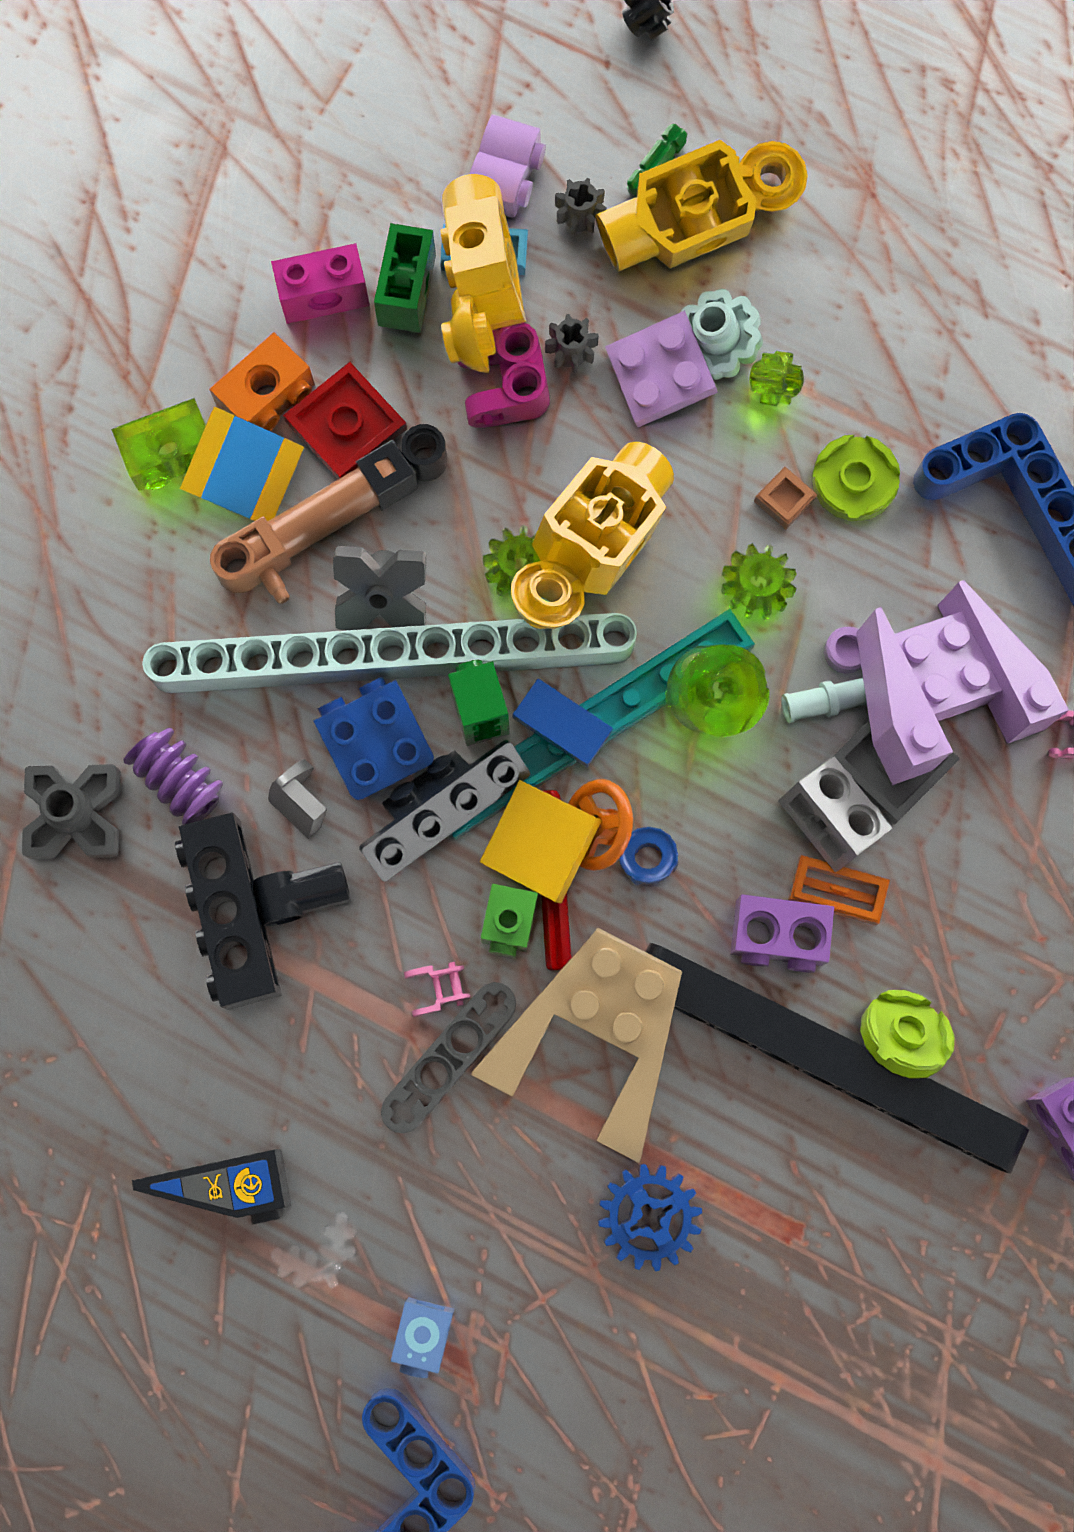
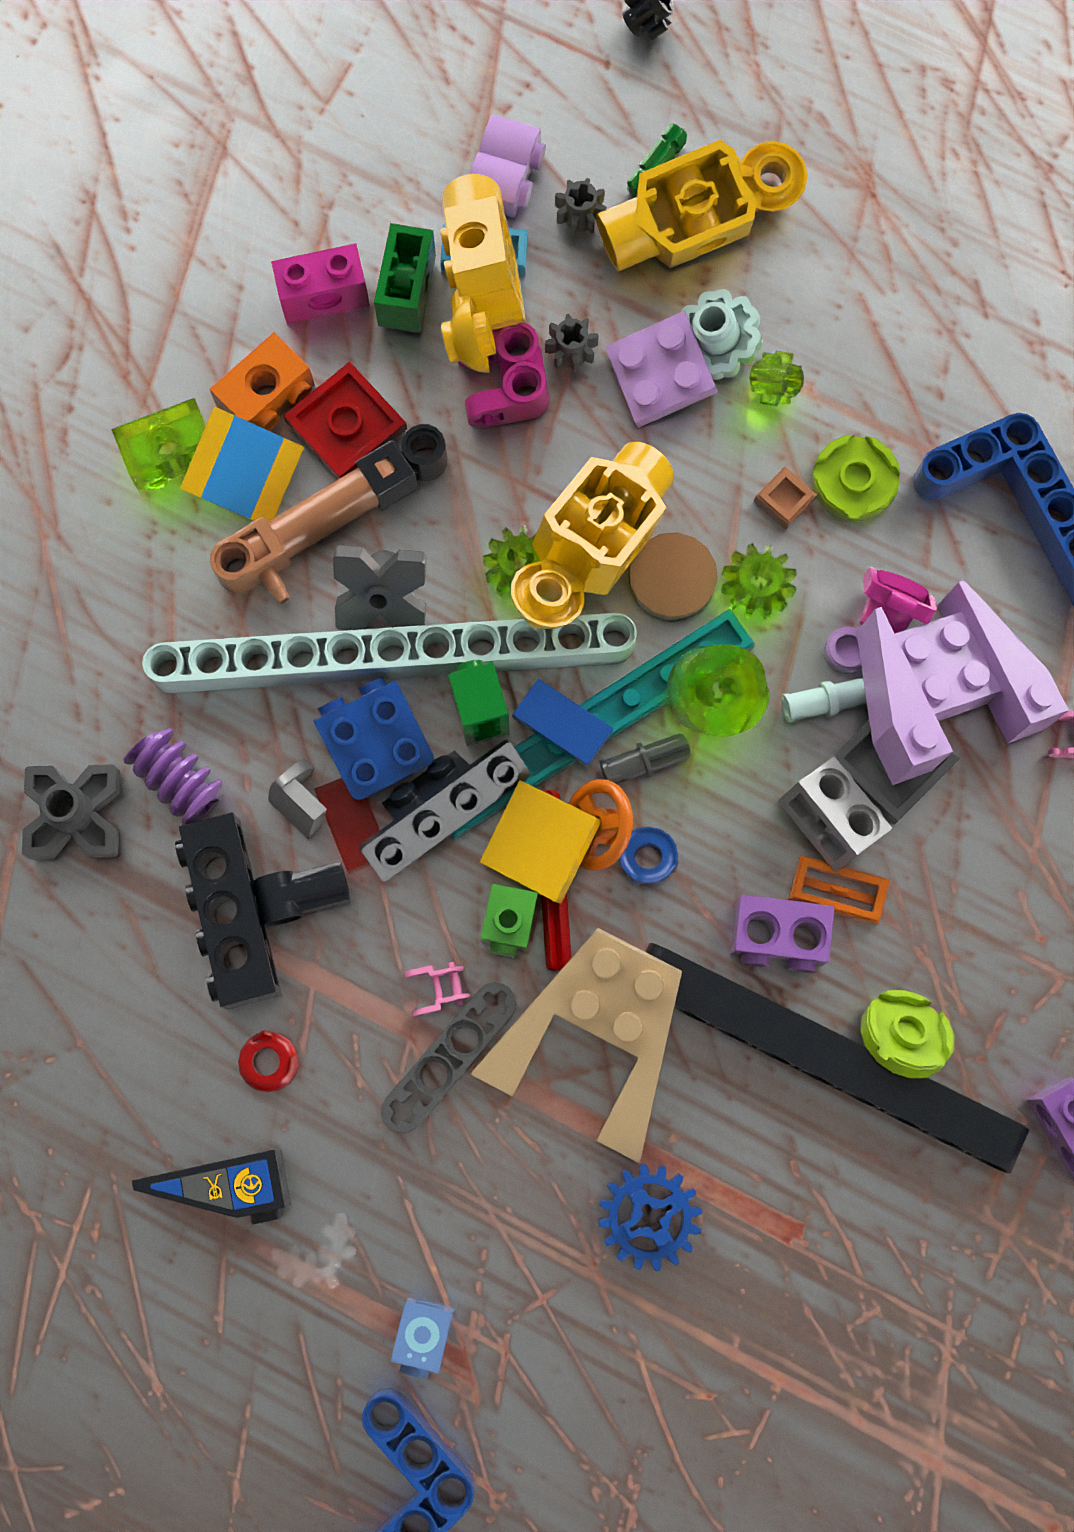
(287, 1067): none -> red piece
(349, 822): none -> clear red tile
(645, 759): none -> dark grey axle
(673, 576): none -> medium nougat tile
(898, 597): none -> dark pink piece

